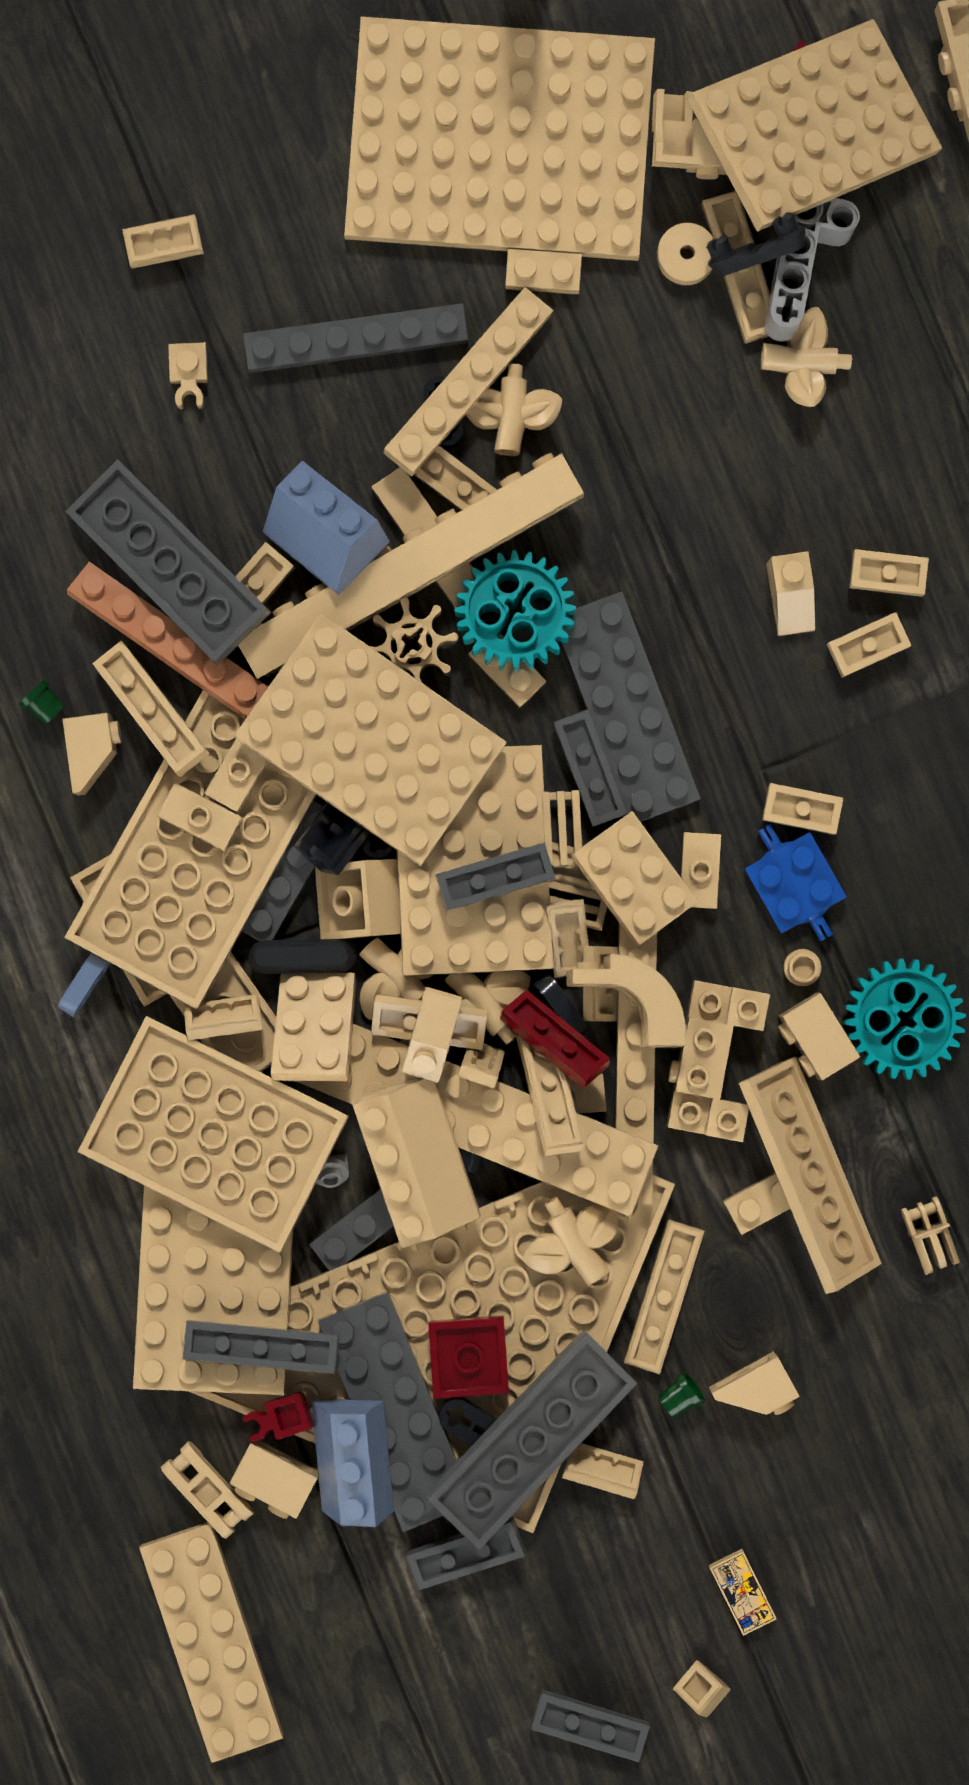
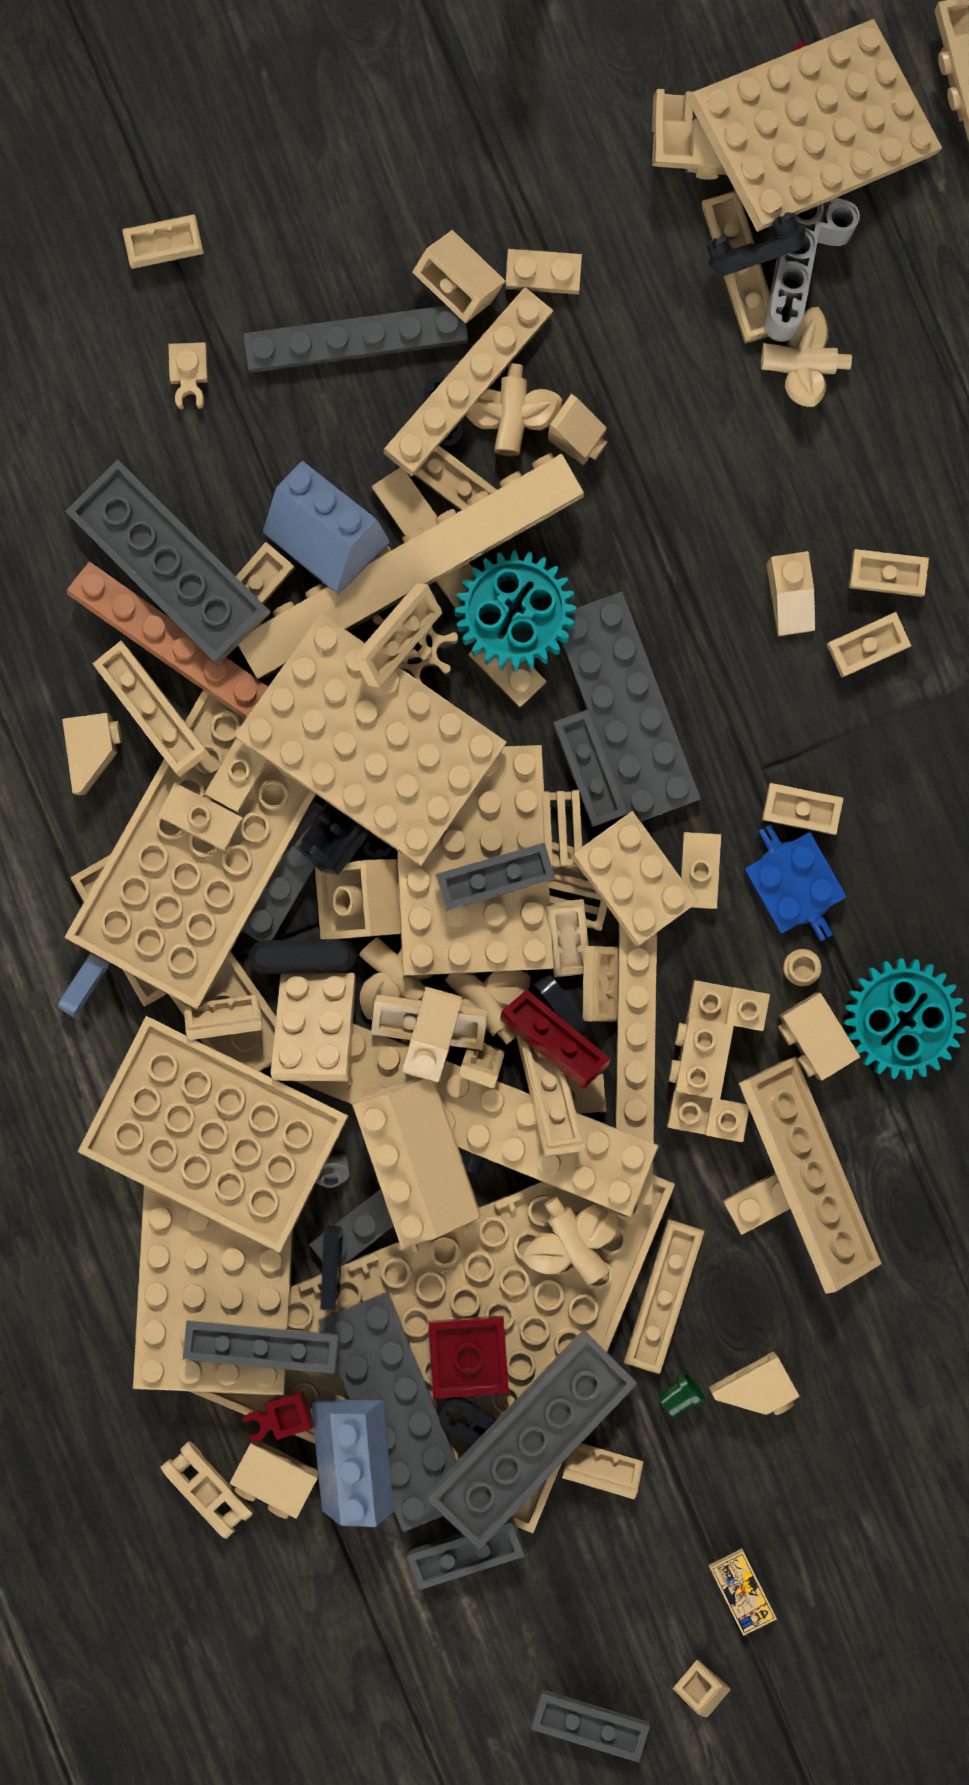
(42, 702): dark green piece -> none
(211, 1641): tan plate -> none
(331, 1267): none -> black tile
(397, 635): none -> tan plate
(458, 276): none -> tan brick
(499, 138): tan plate -> none
(577, 431): none -> tan slope
(652, 994): tan arch -> none
(673, 265): tan piece -> none
(930, 1233): tan arm -> none

